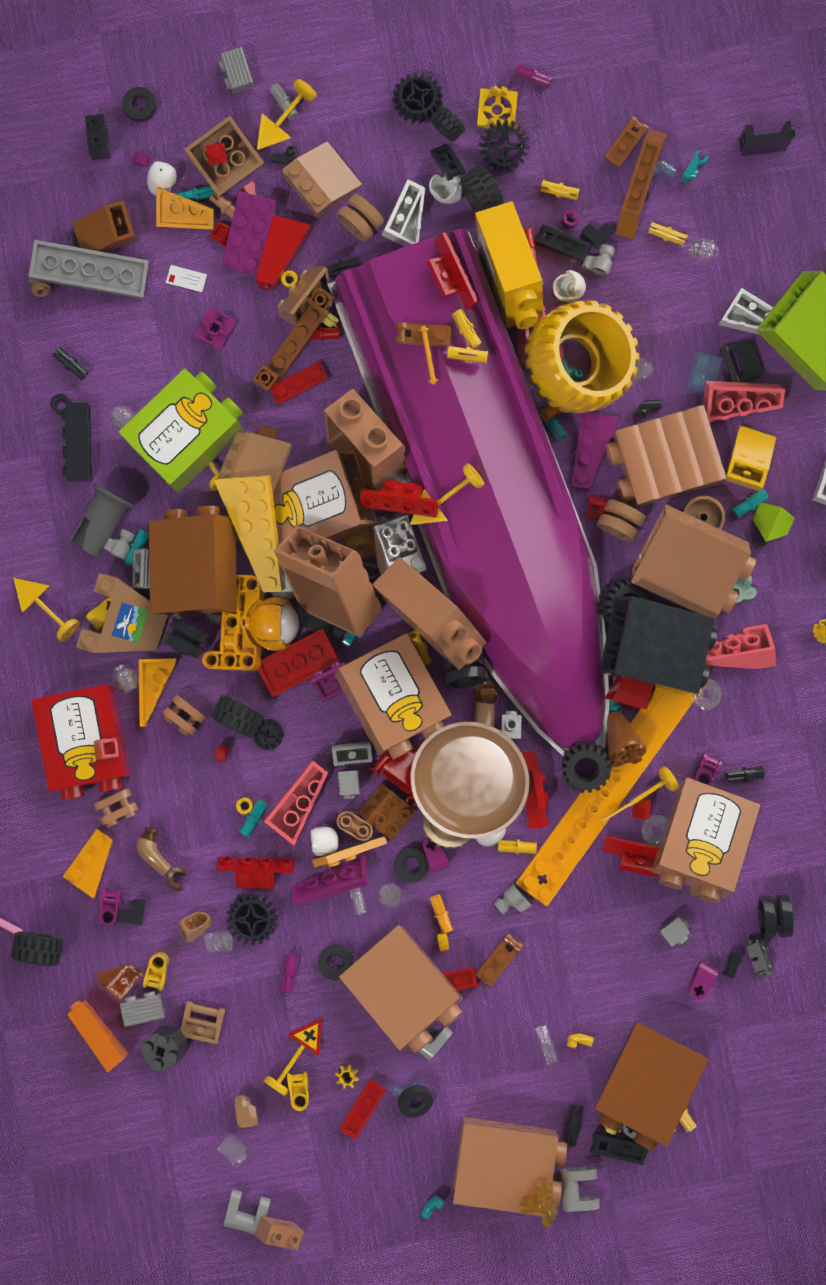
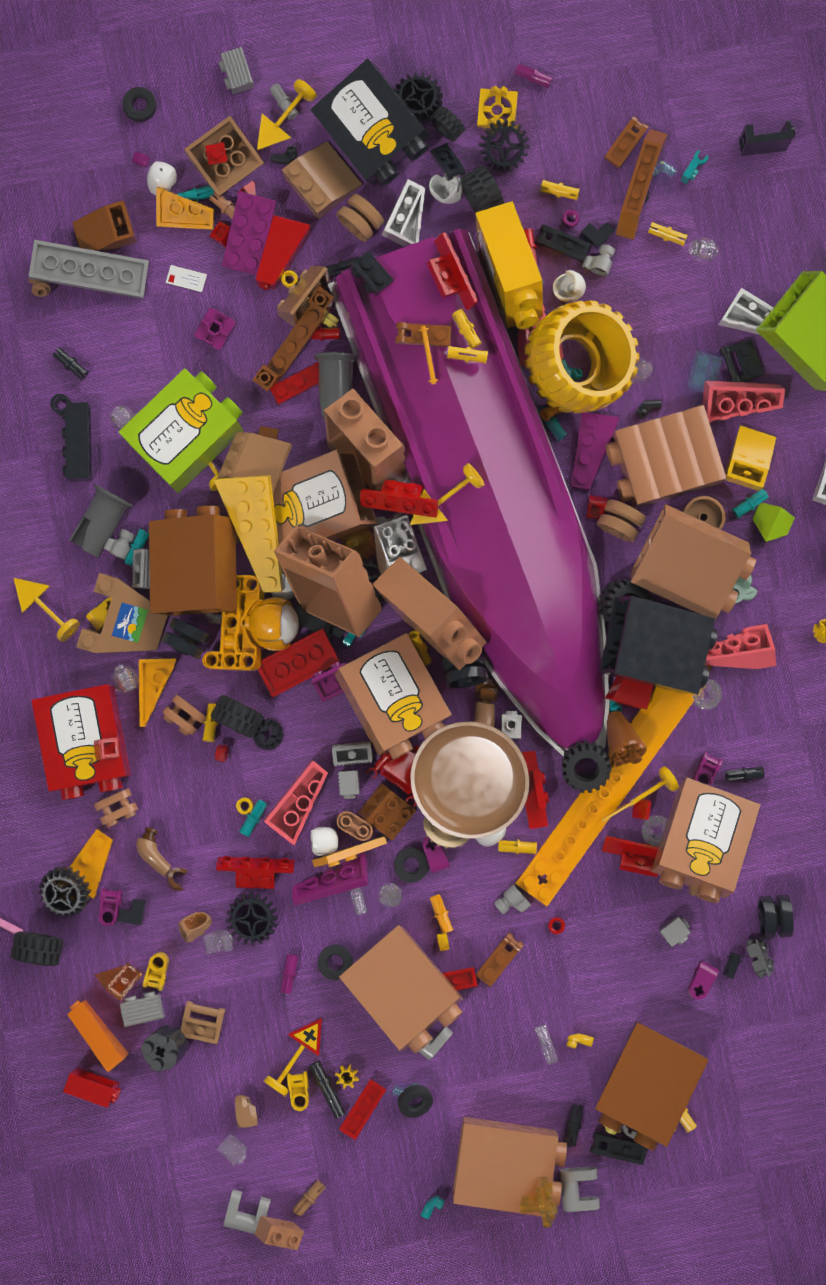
(62, 880): none -> black gear
(92, 1087): none -> red window
(97, 137): black brick -> none
(210, 725): none -> yellow axle
(309, 1198): none -> medium nougat axle
(325, 1085): none -> black pin
(334, 376): none -> dark grey piece
(371, 273): none -> black bracket
(372, 124): none -> black brick
(551, 921): none -> red axle

